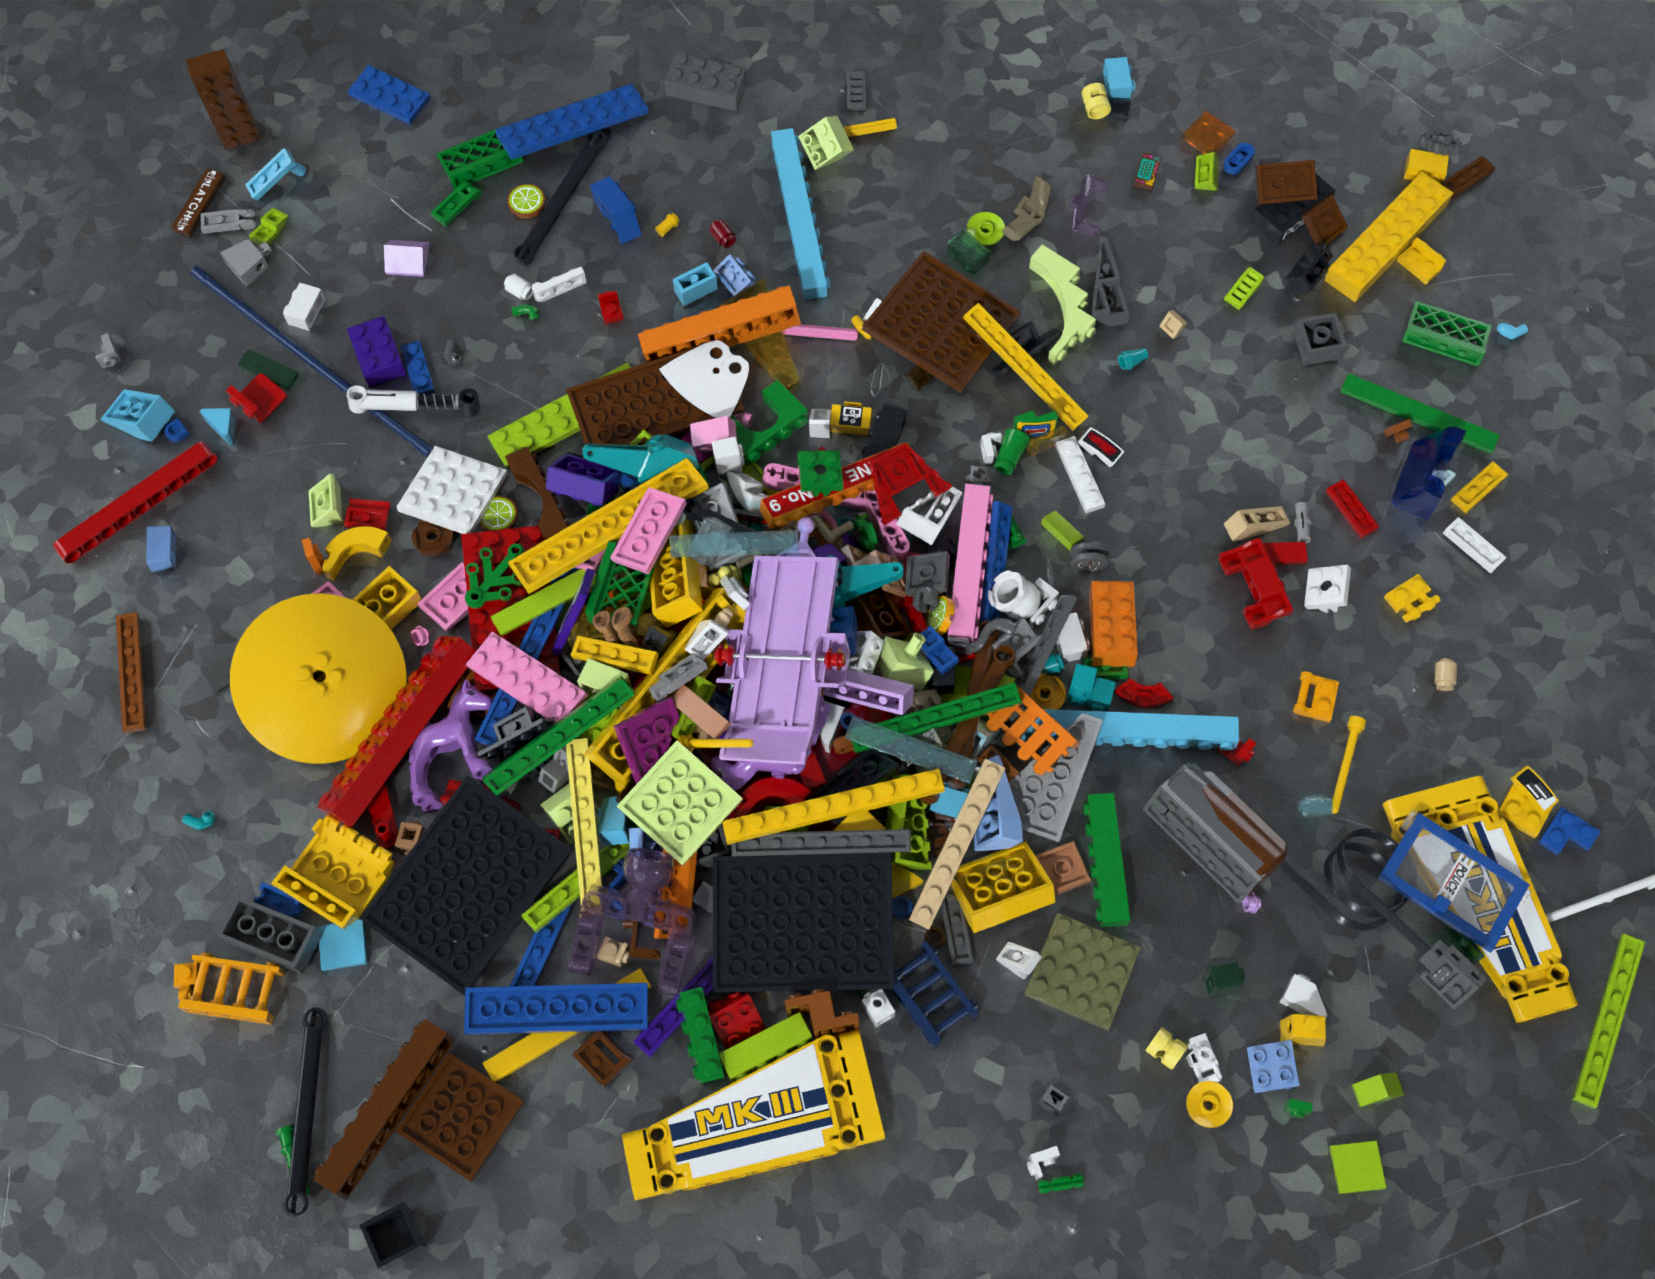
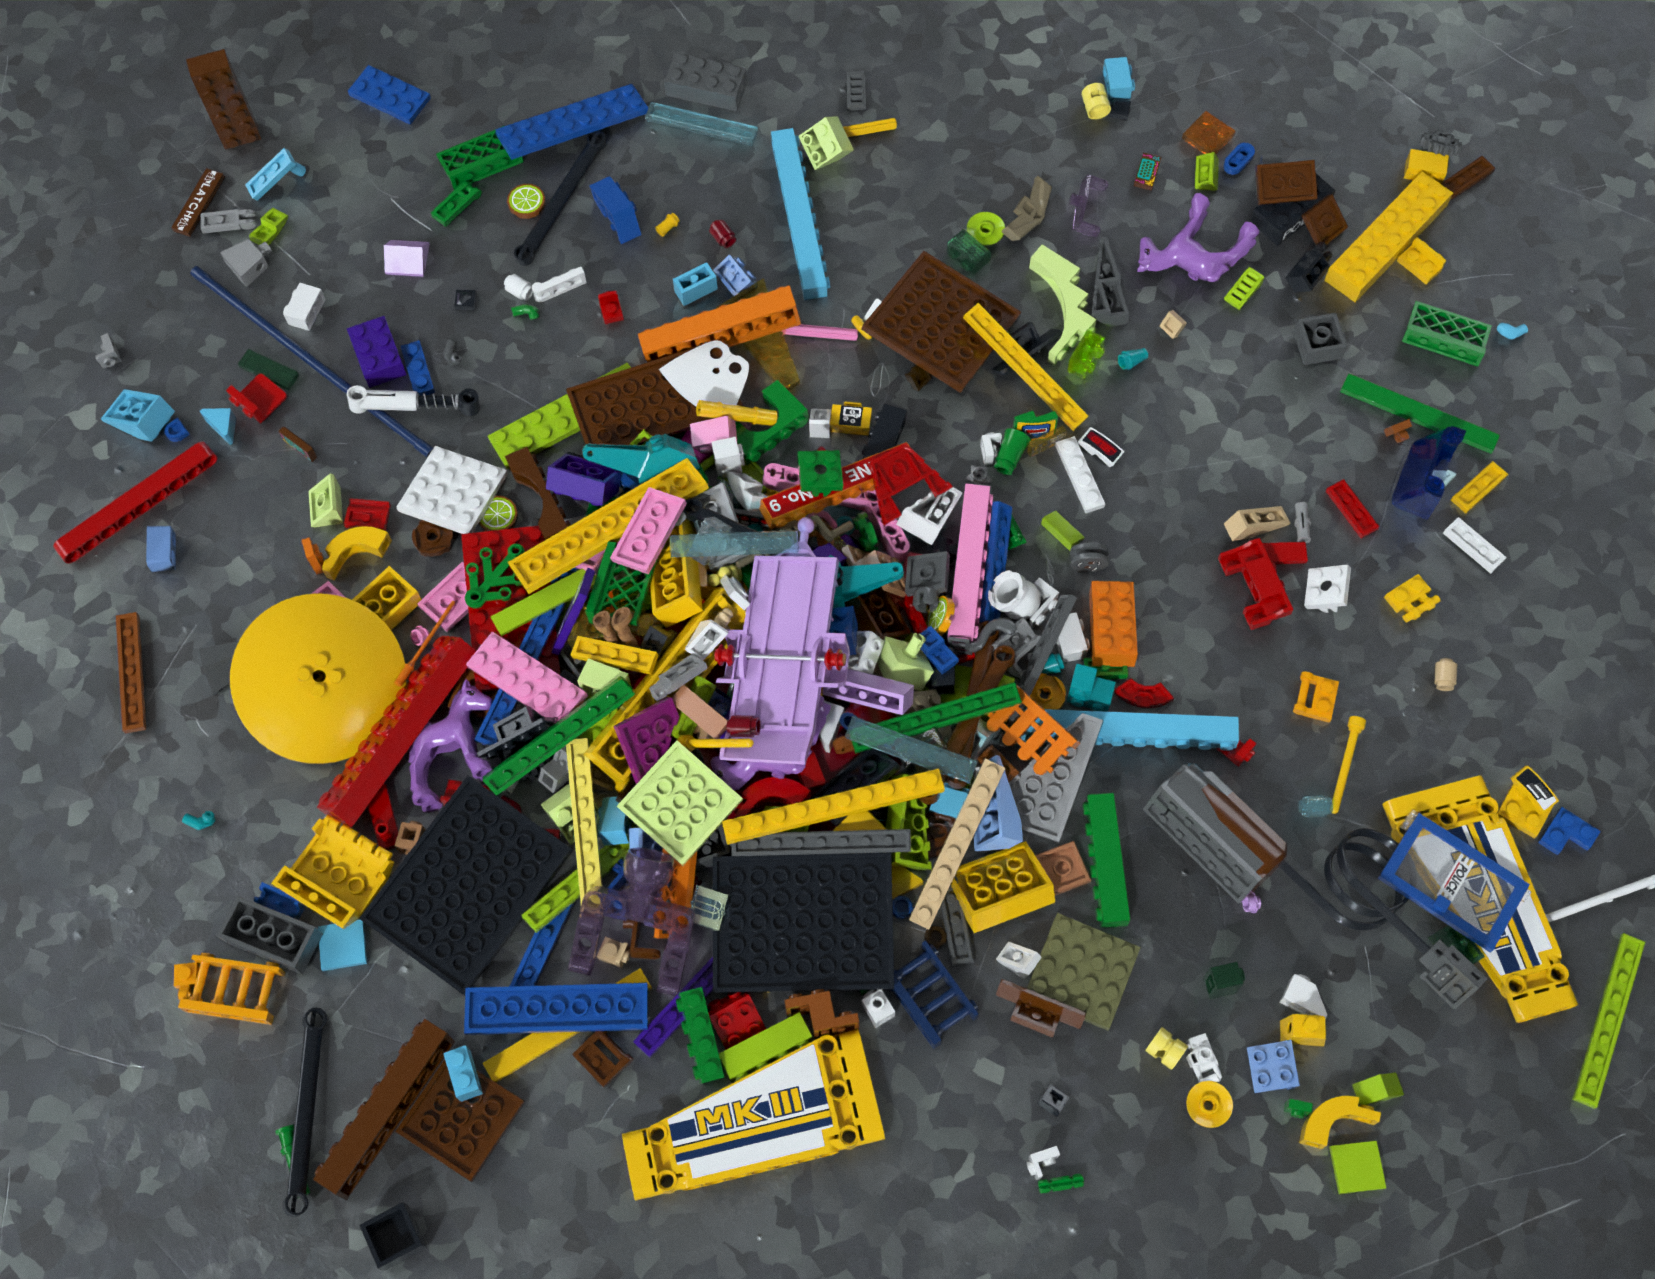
(298, 444): none -> reddish brown tile
(409, 667): none -> orange piece
(463, 1073): none -> medium azure brick
(465, 300): none -> black tile
(701, 123): none -> clear light blue plate
(708, 907): none -> clear light blue piece
(736, 412): none -> yellow piece
(743, 726): none -> dark red brick
(1037, 1010): none -> reddish brown bracket
(1086, 354): none -> clear neon green brick
(1190, 254): none -> medium lavender animal
(1318, 1123): none -> yellow arch

